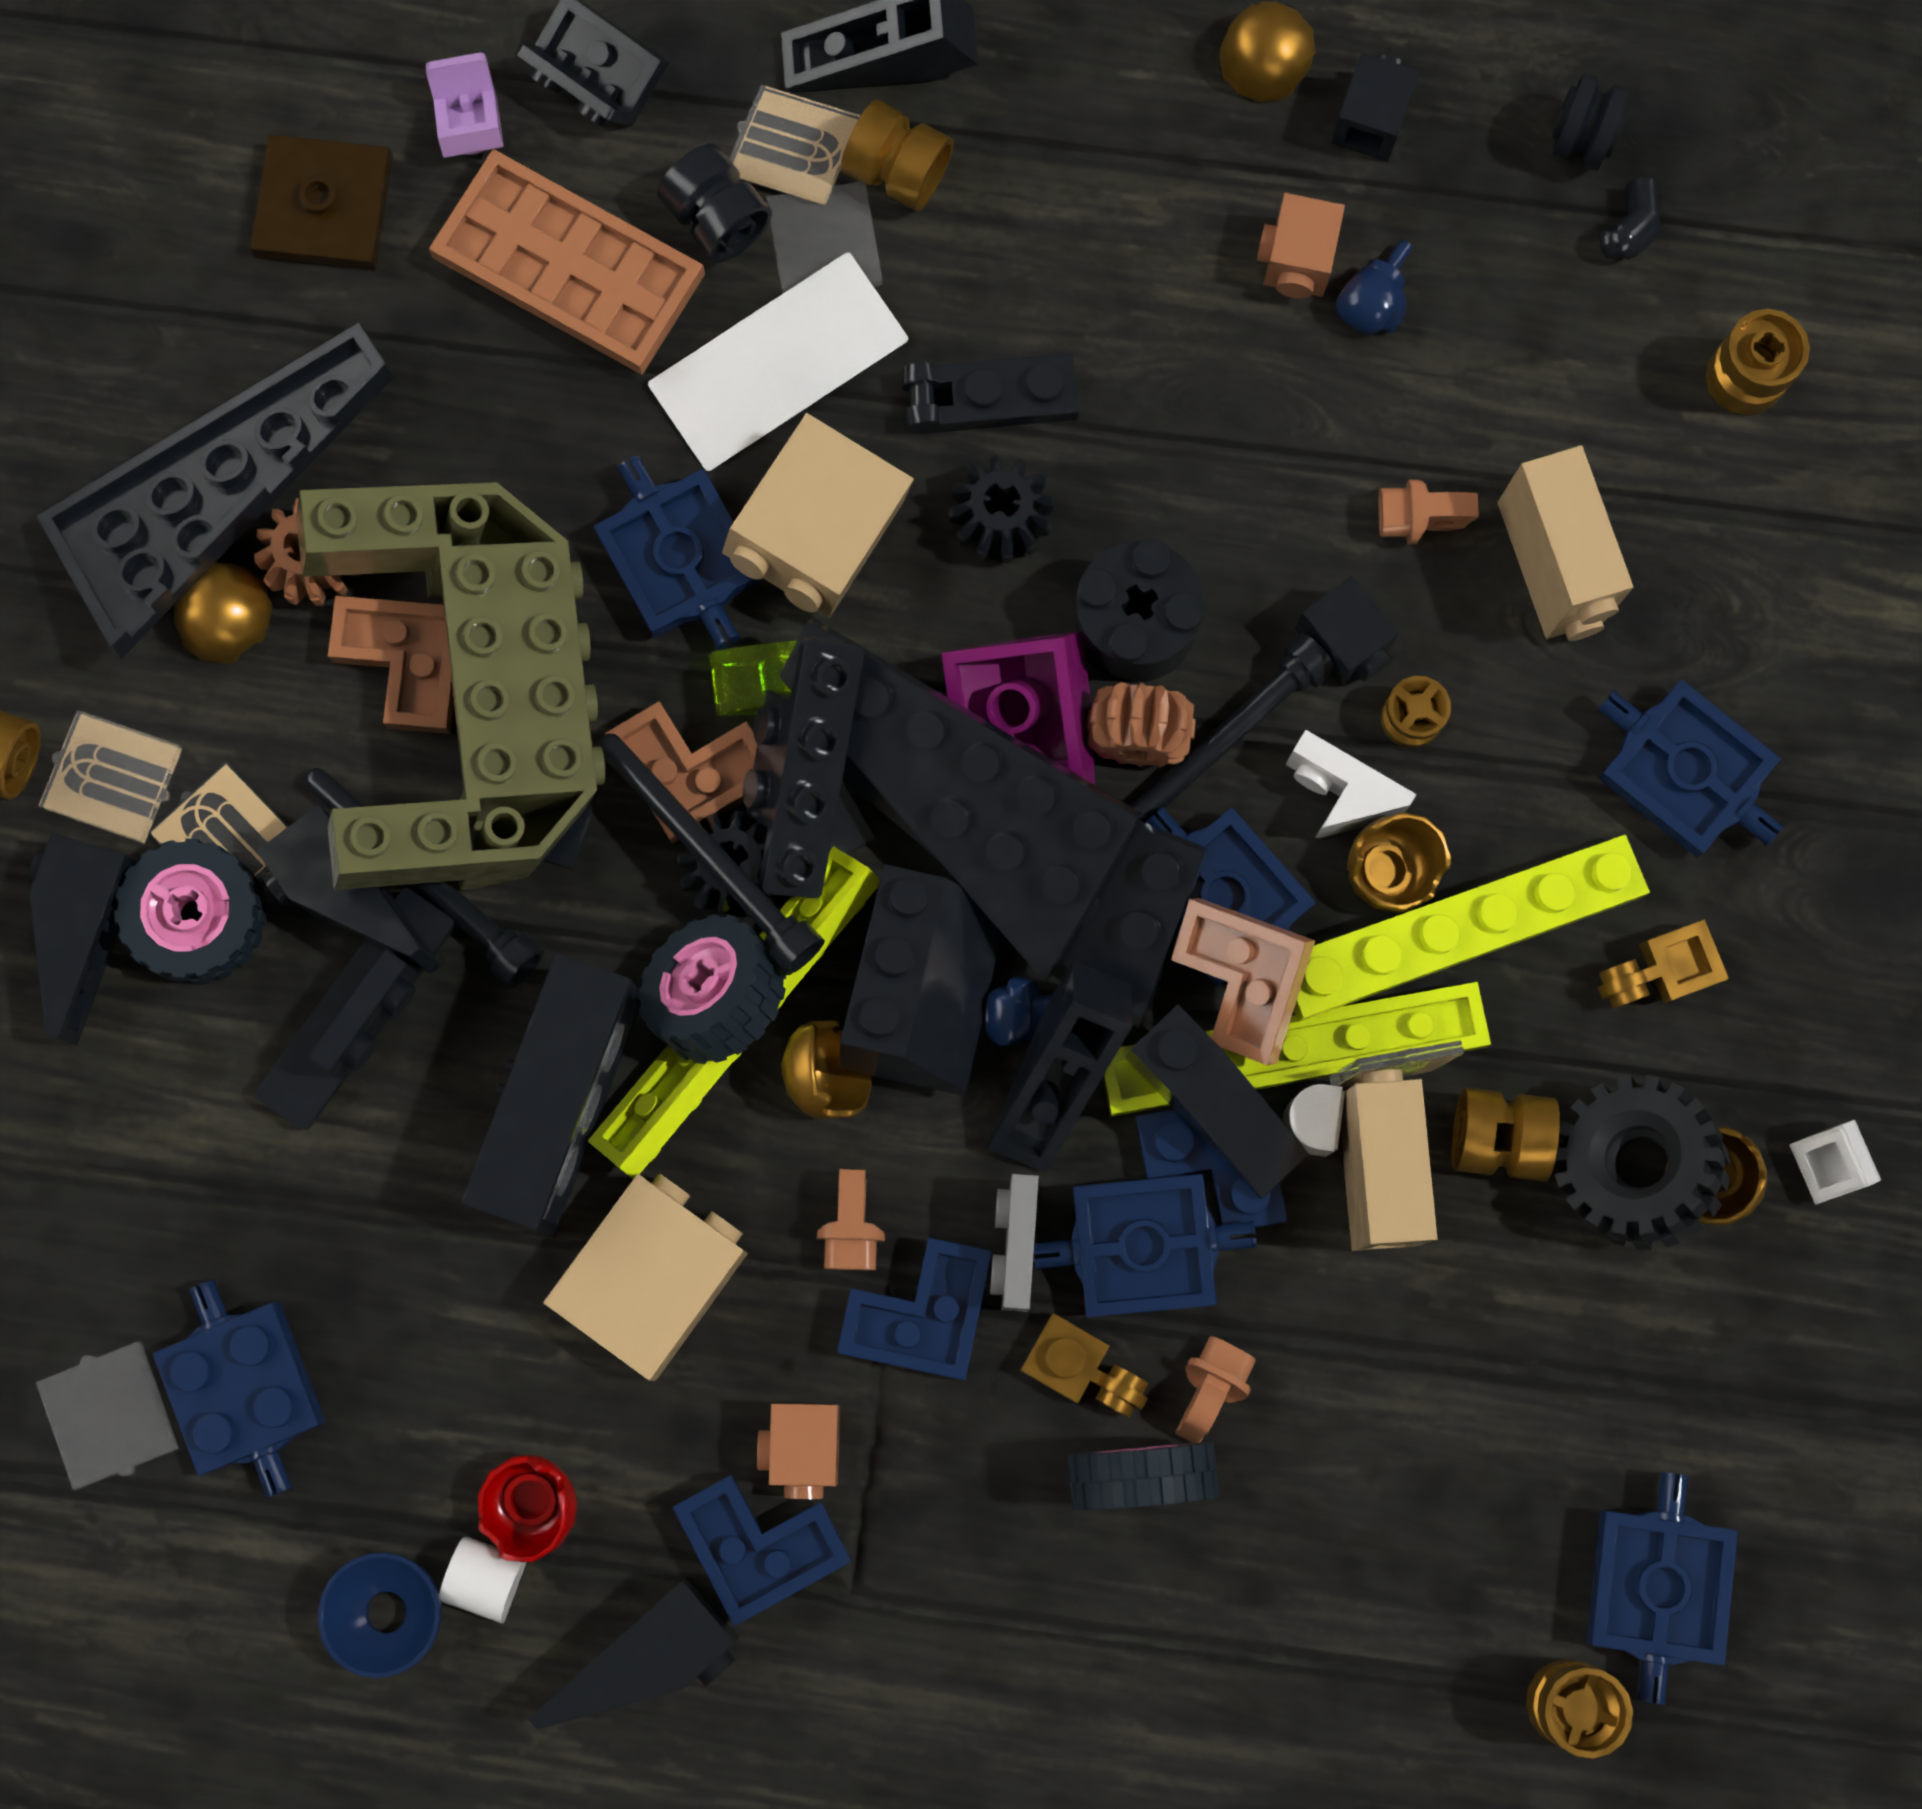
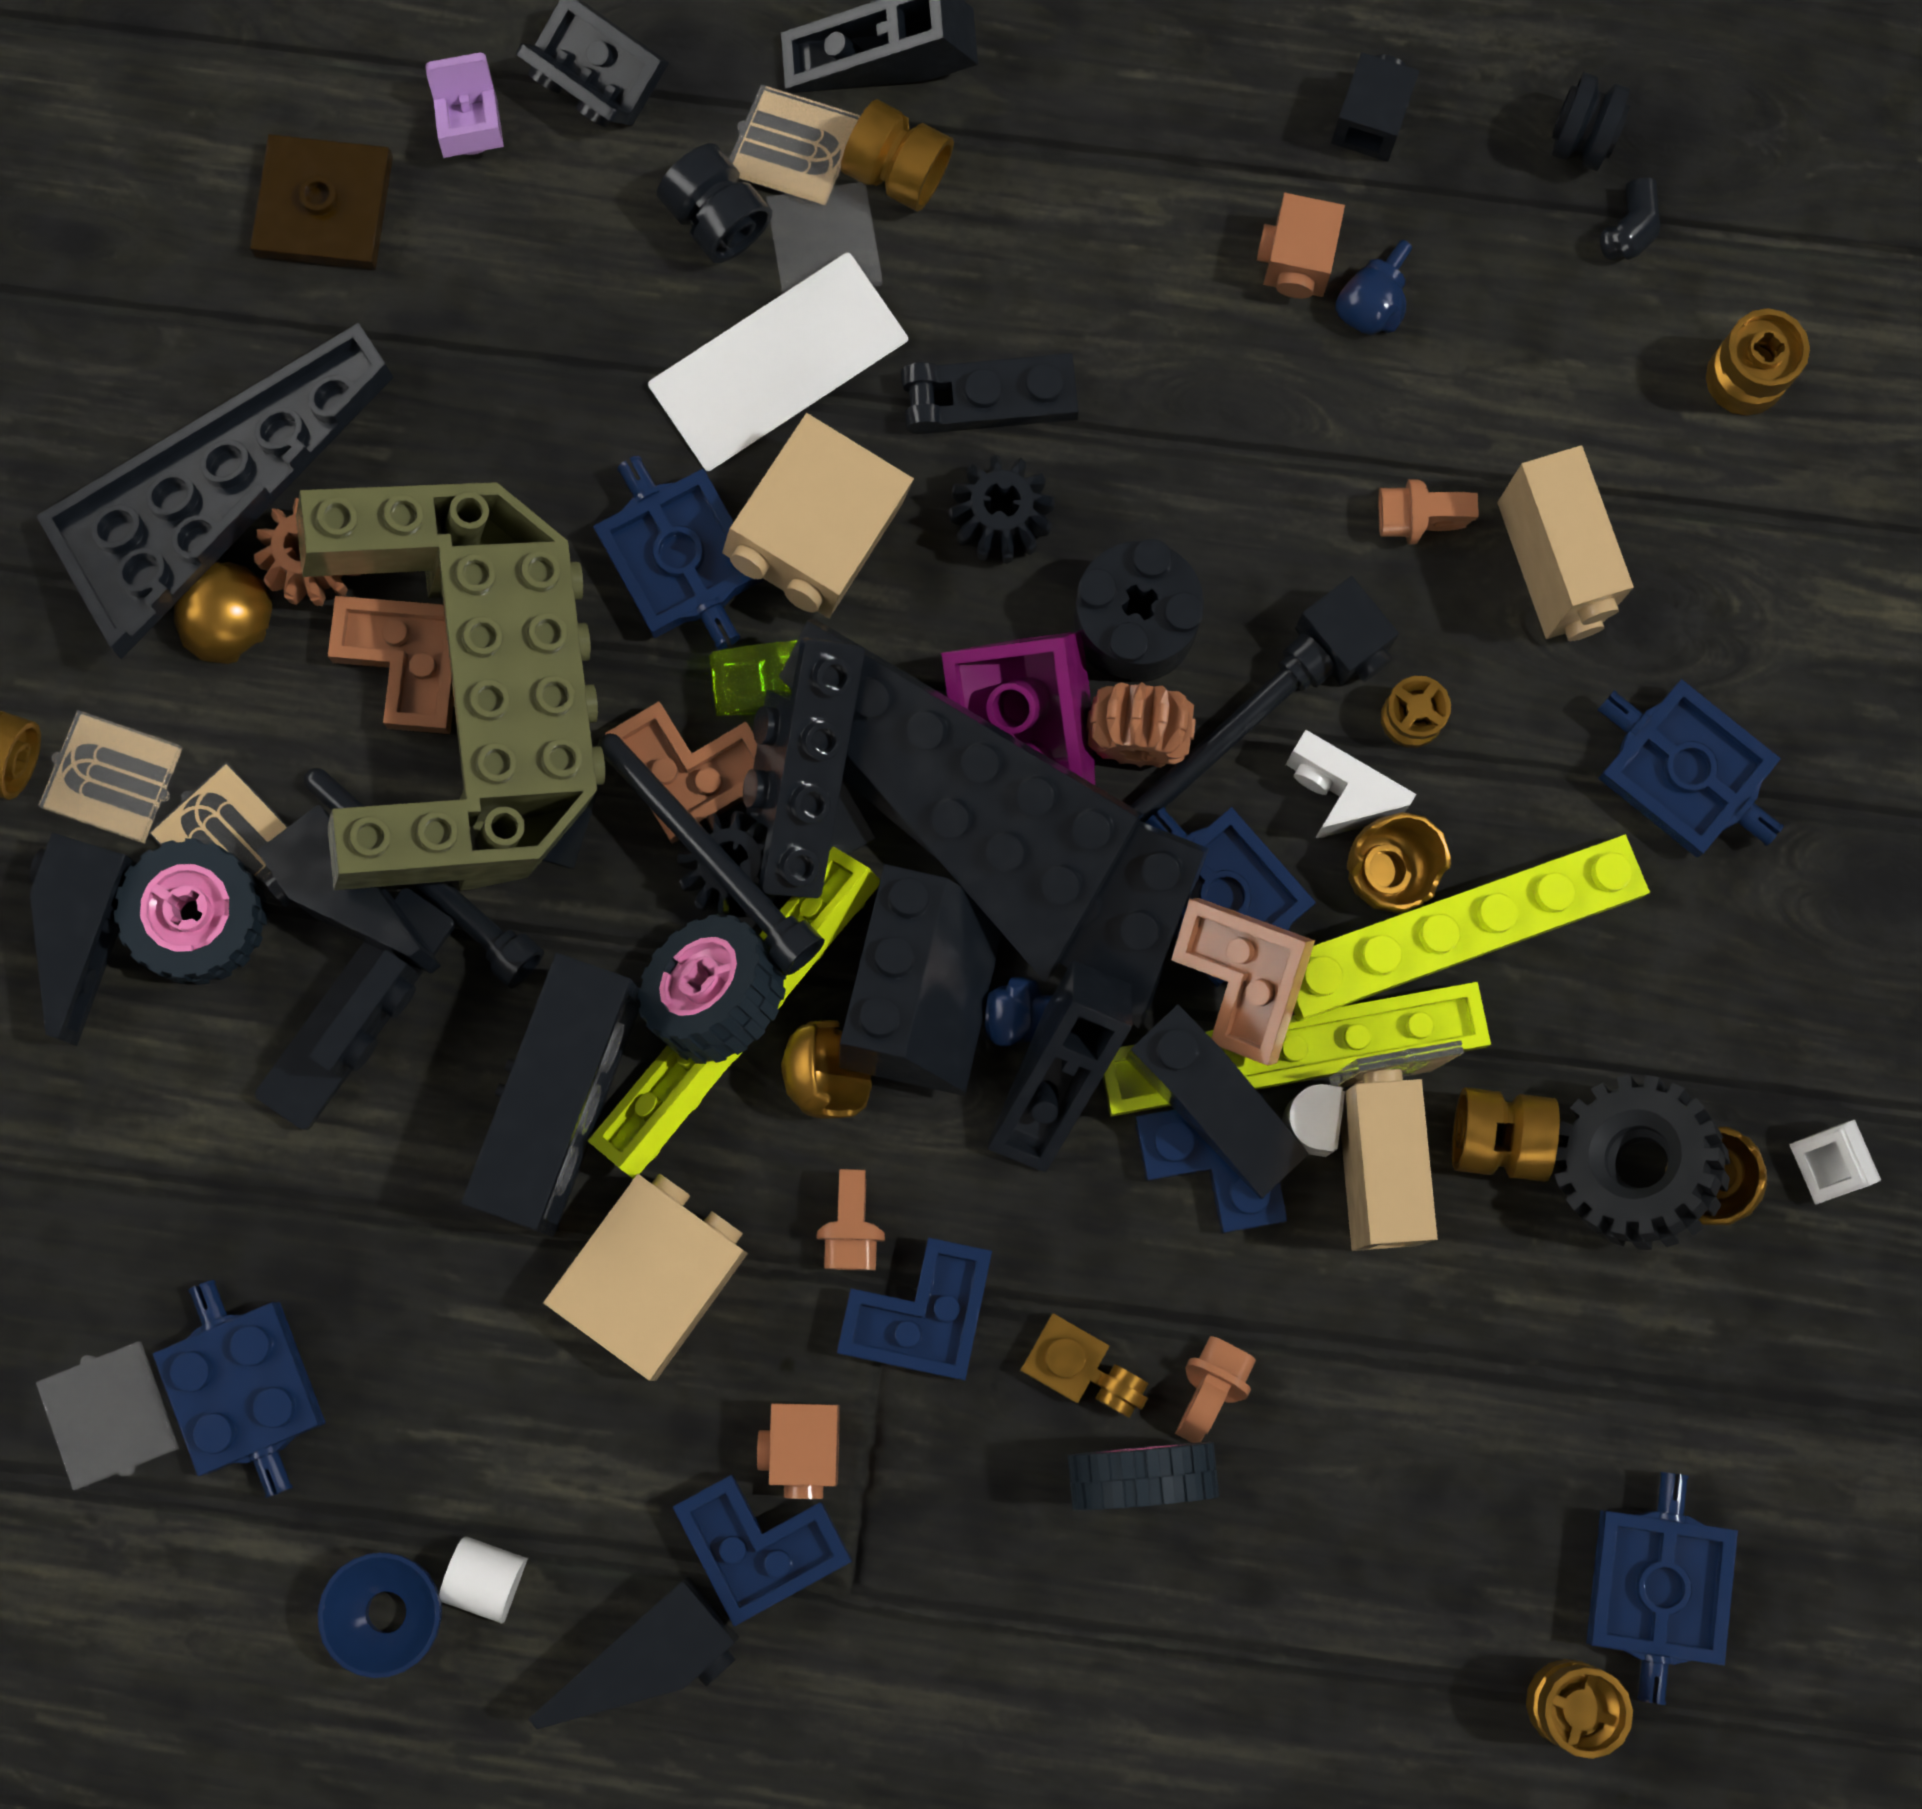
(526, 1507): red hair -> none
(567, 261): nougat plate -> none
(1013, 1271): light grey plate -> none
(1144, 1245): dark blue plate -> none
(1267, 51): pearl gold hair -> none
(1676, 962): pearl gold plate -> none

